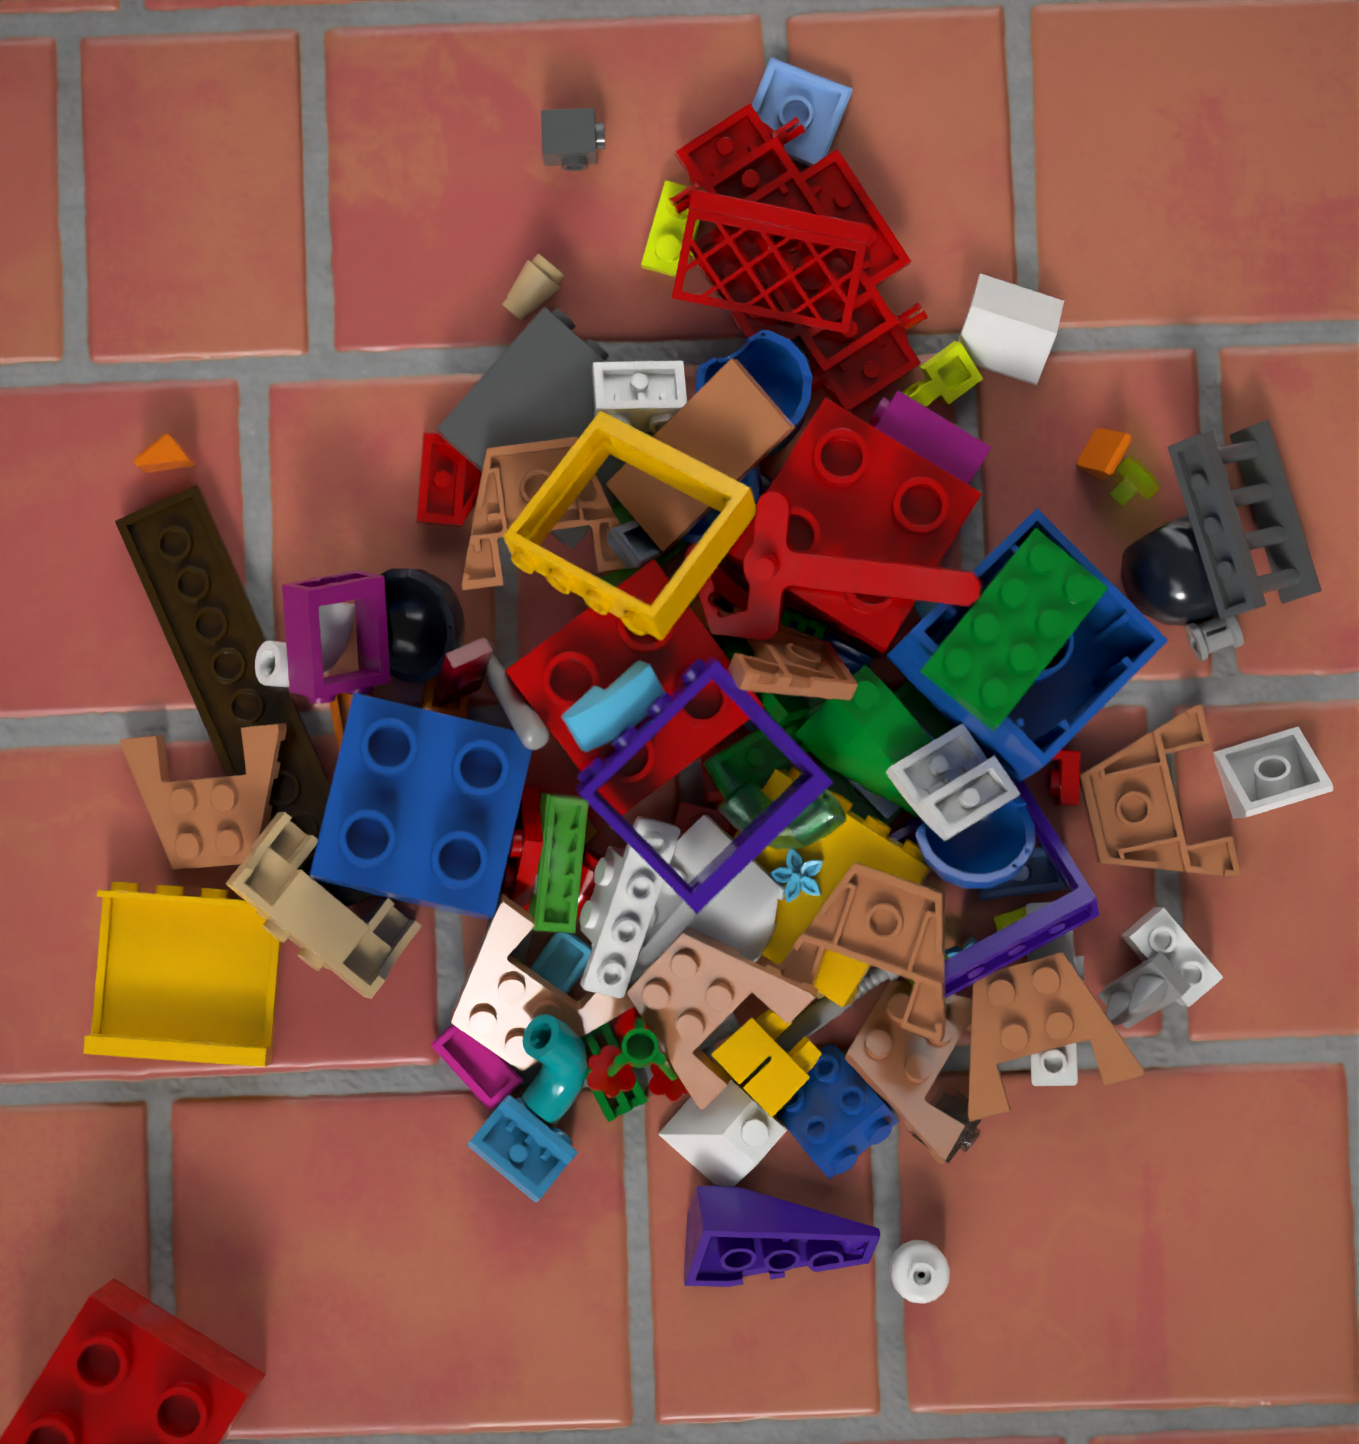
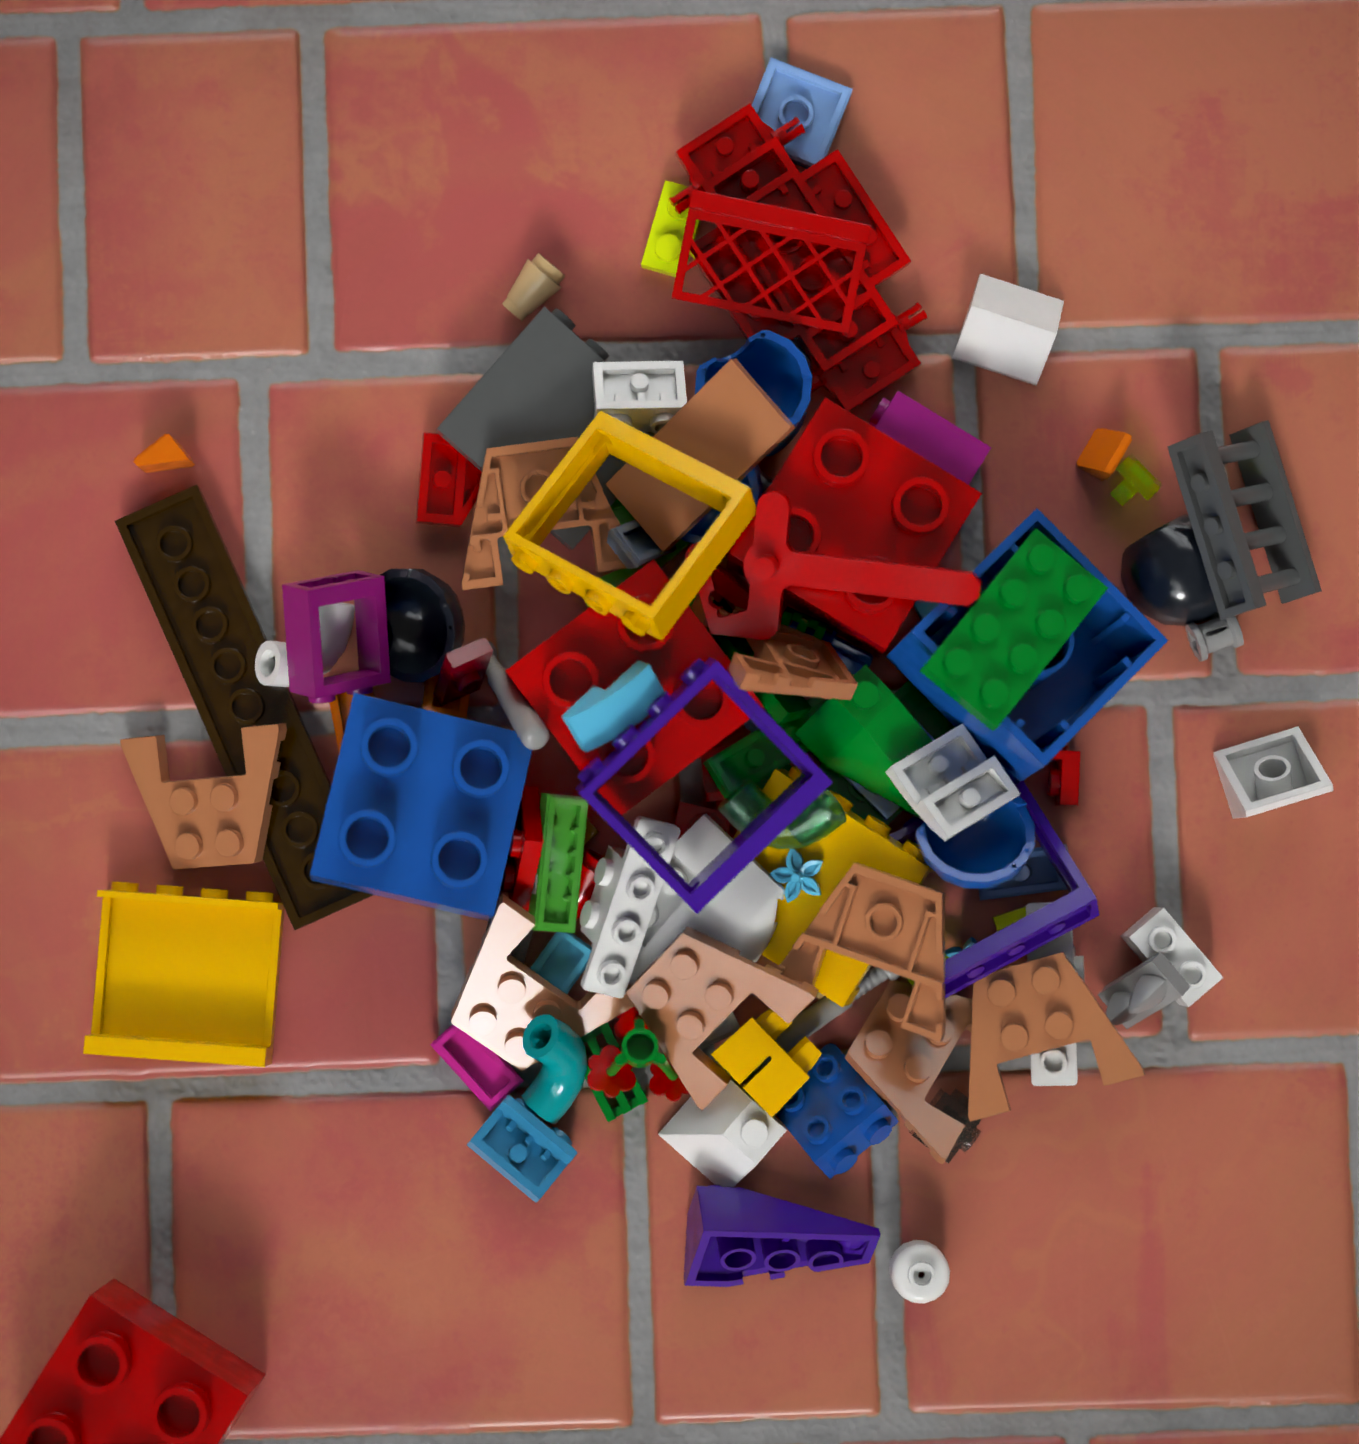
(312, 917): tan bracket -> none
(571, 138): dark grey brick -> none
(947, 376): neon yellow plate -> none
(1136, 810): nougat wing -> none

